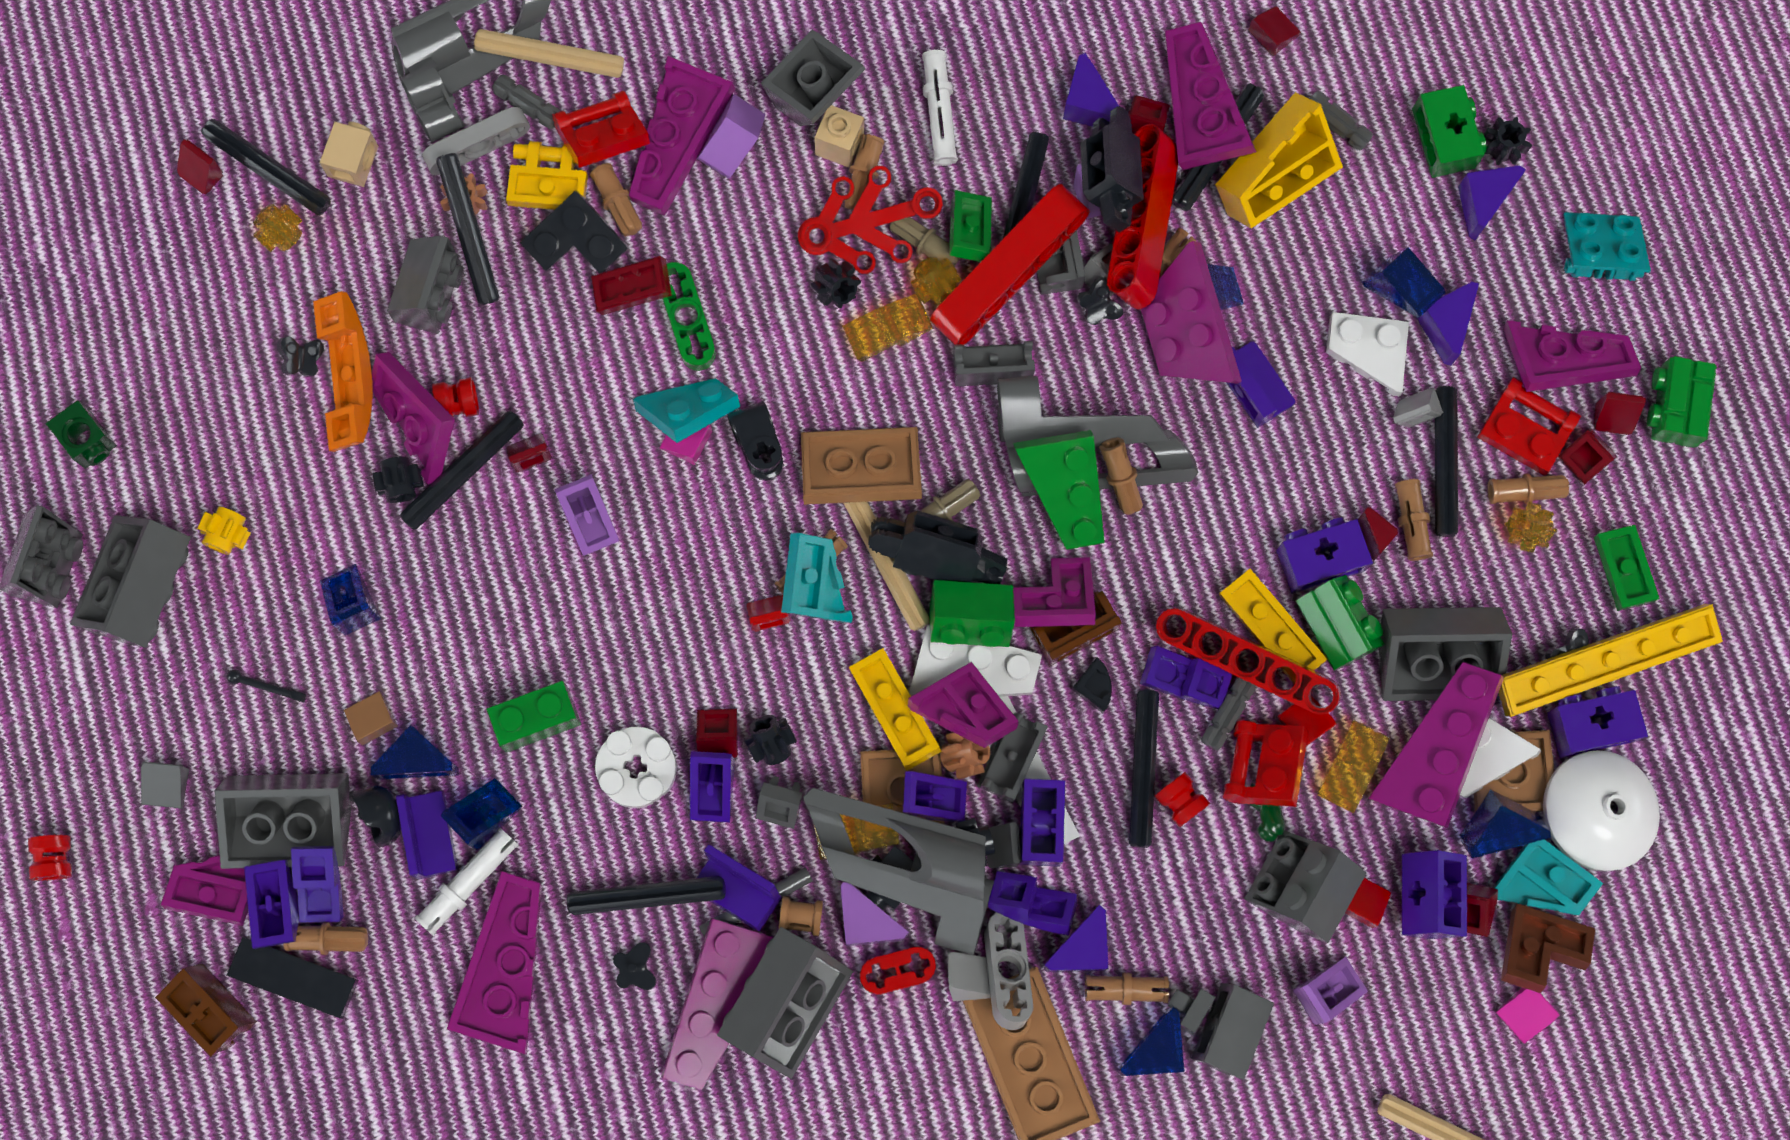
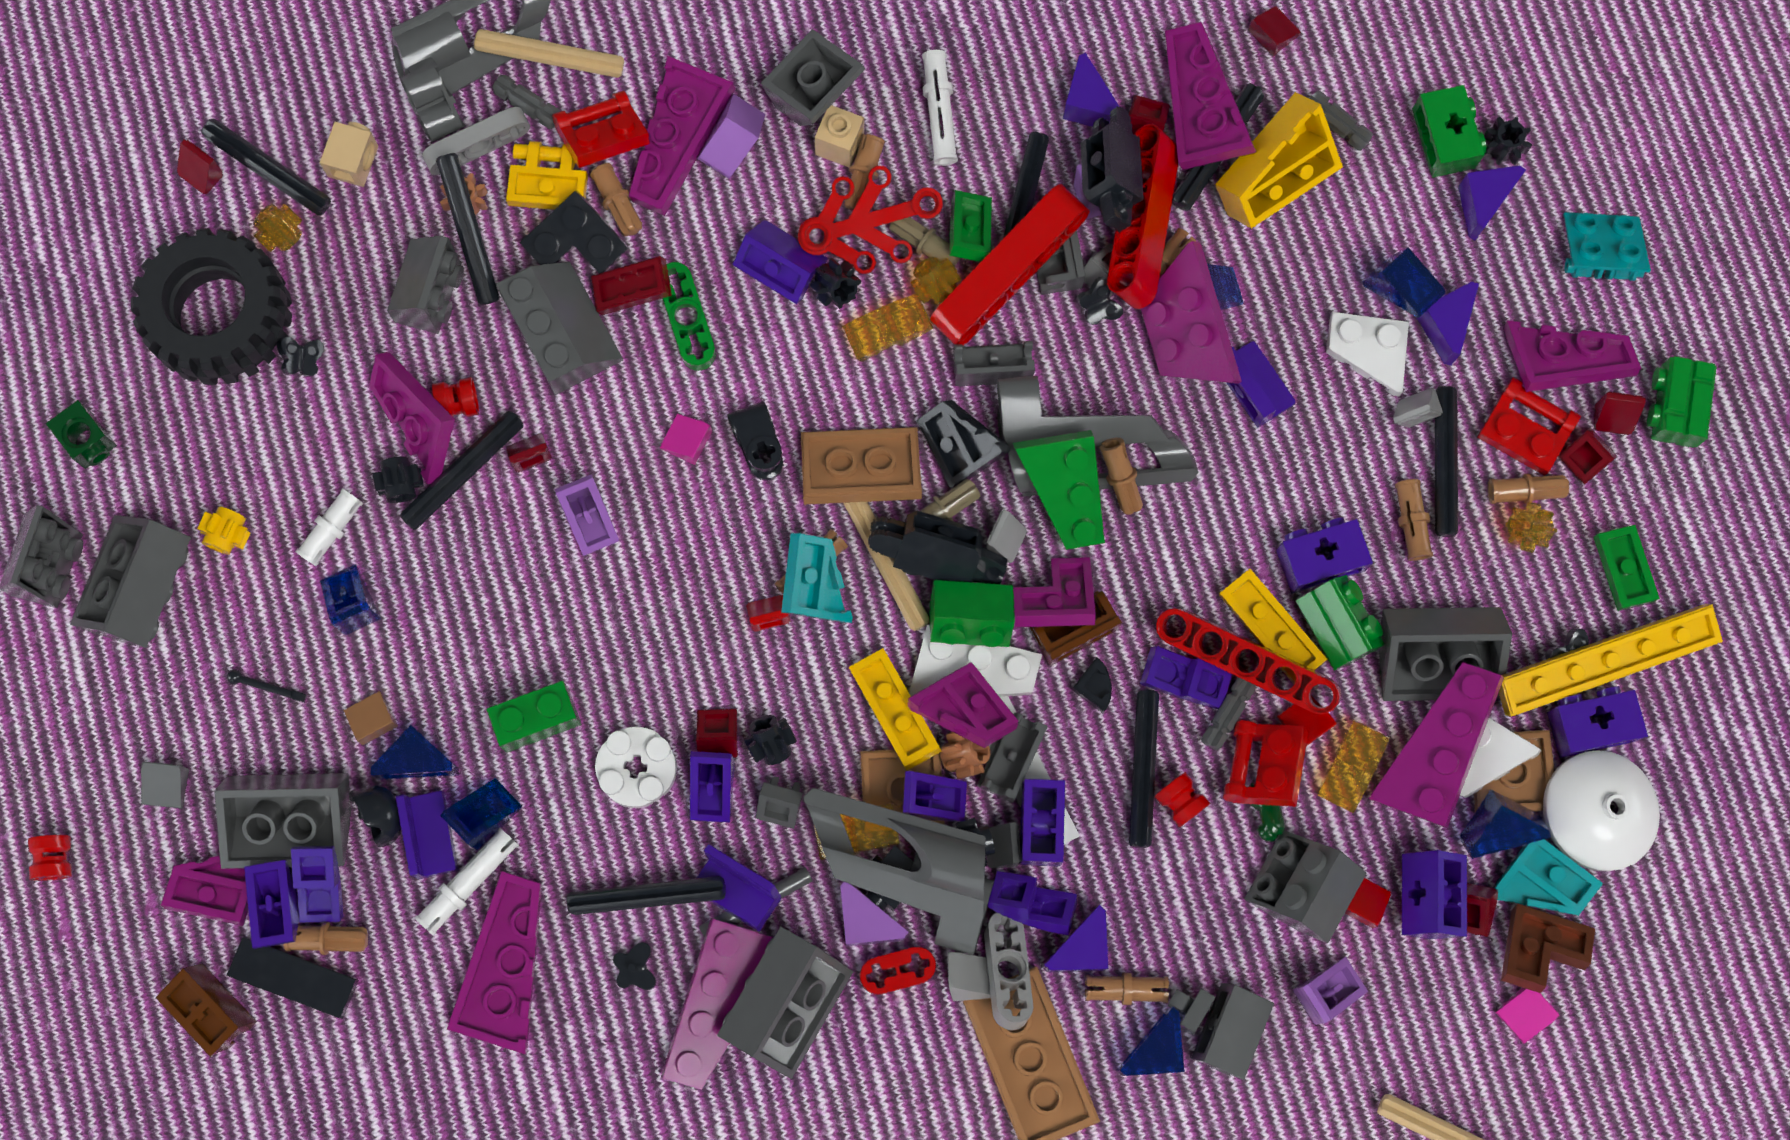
(183, 269): none -> black tyre
(329, 527): none -> white pin
(350, 368): orange slope -> none
(559, 324): none -> dark grey slope
(687, 408): teal wing -> none
(777, 261): none -> dark purple panel
(801, 915): medium nougat bush -> none
(959, 442): none -> black wing
(1006, 536): none -> light grey slope
(1376, 531): dark red slope -> none

